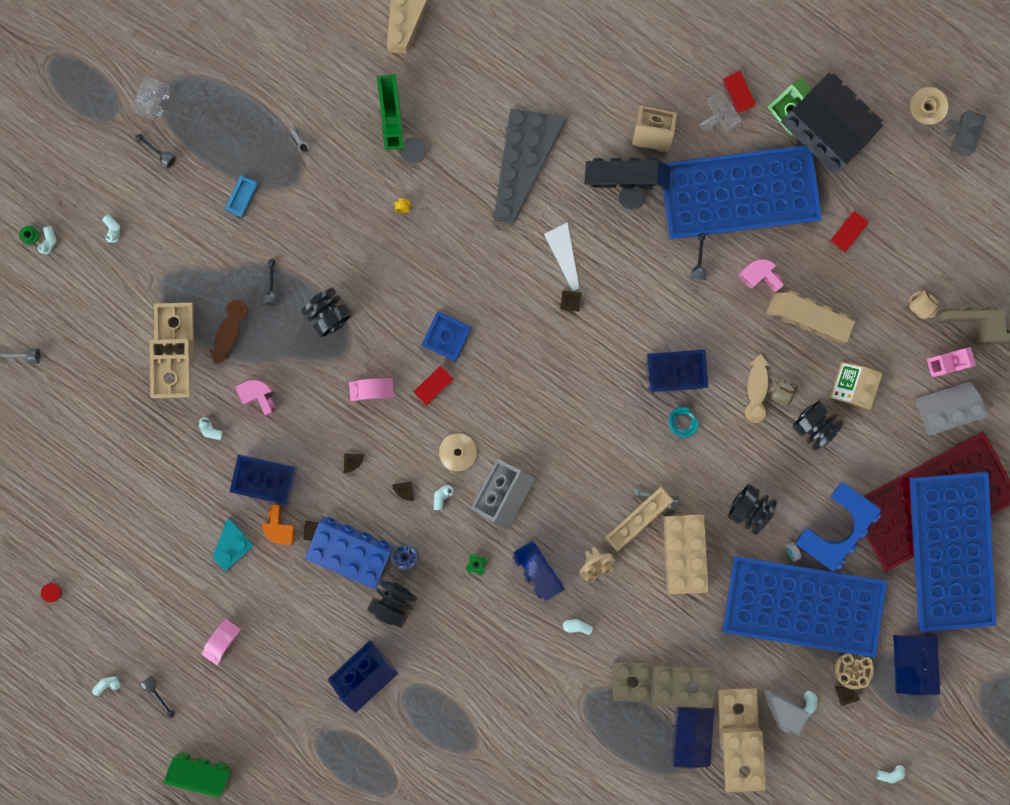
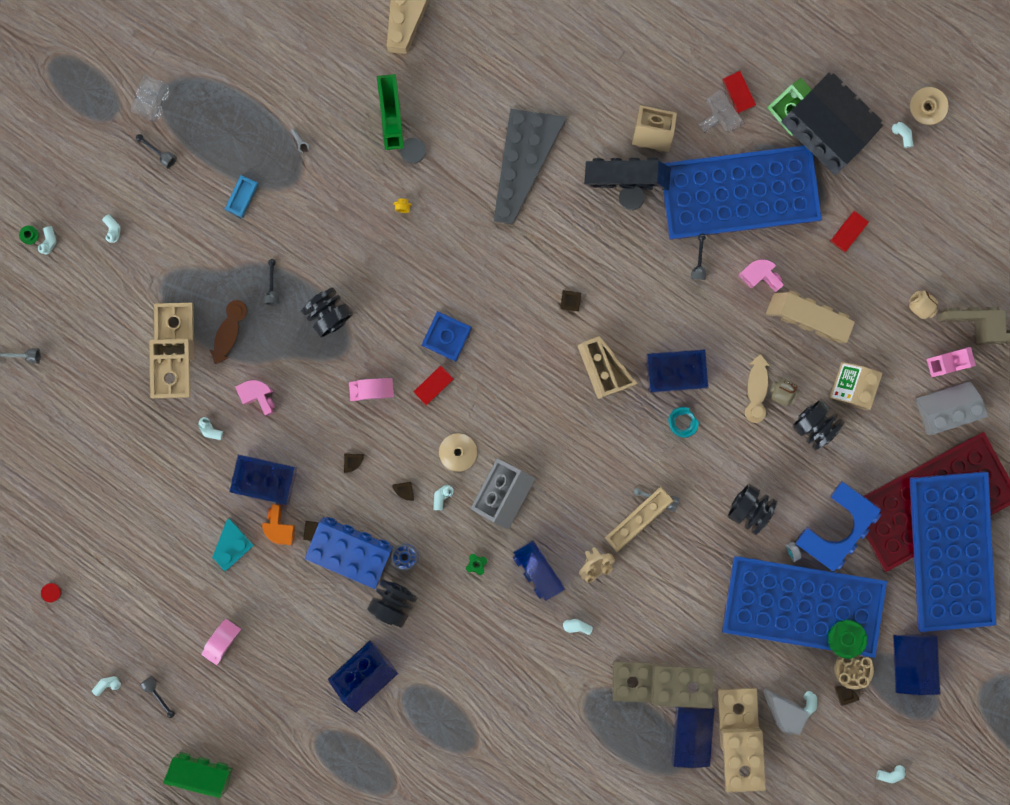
(561, 246): white sticker -> none
(603, 368): none -> tan wedge
(685, 554): tan brick -> none
(847, 639): none -> green tile
(906, 132): none -> light aqua arm
(966, 133): dark grey brick -> none

